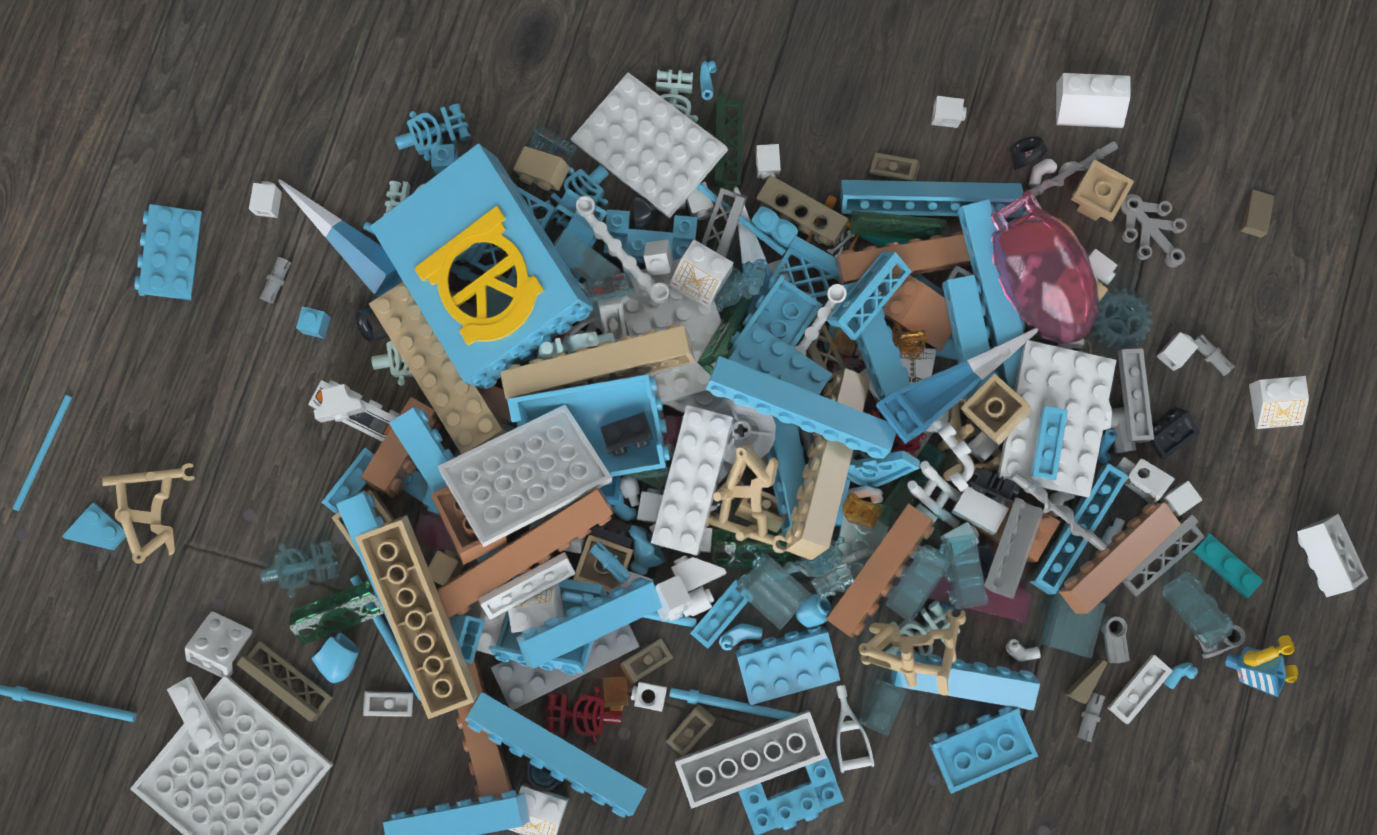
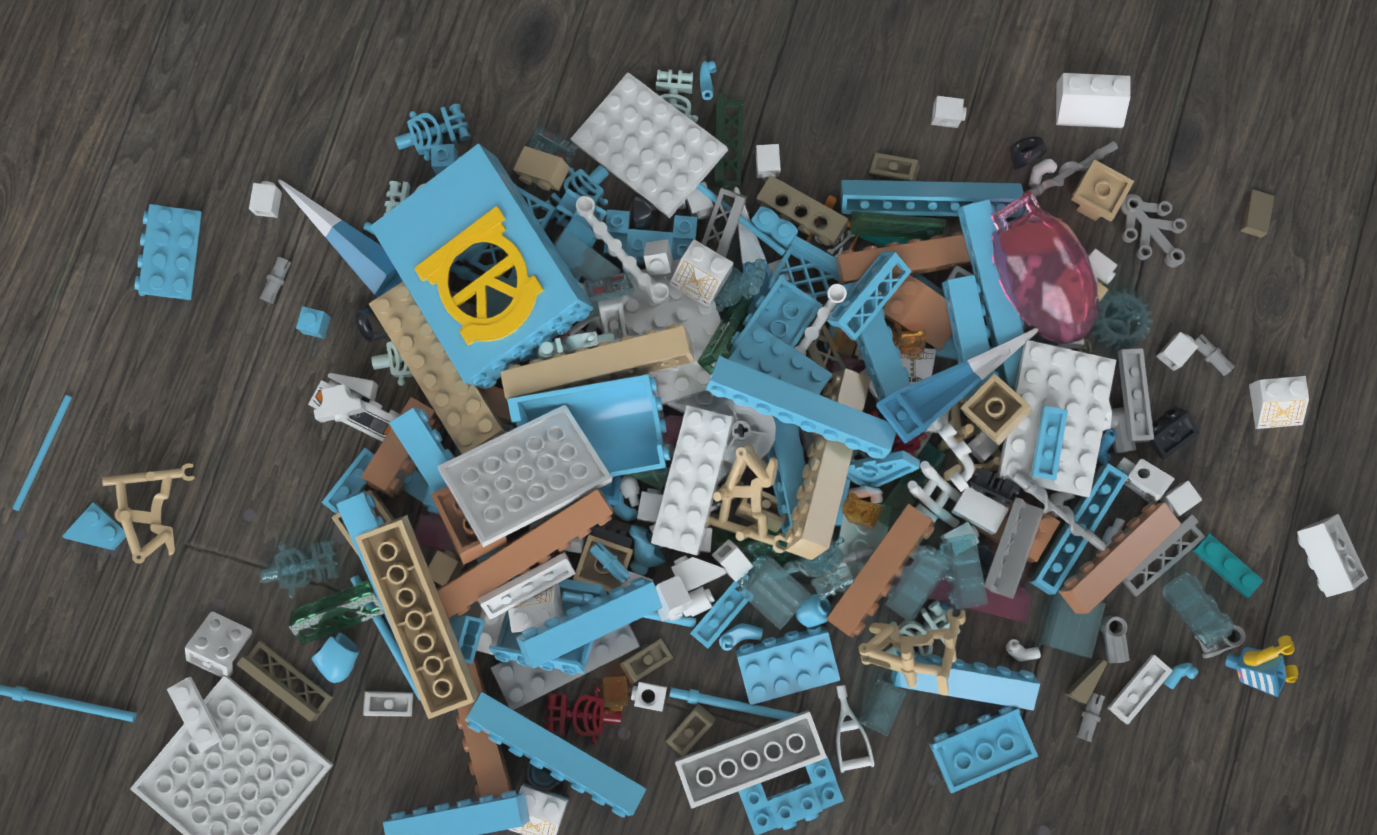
(362, 386): none -> white slope
(626, 434): black bracket -> none
(732, 560): none -> white brick

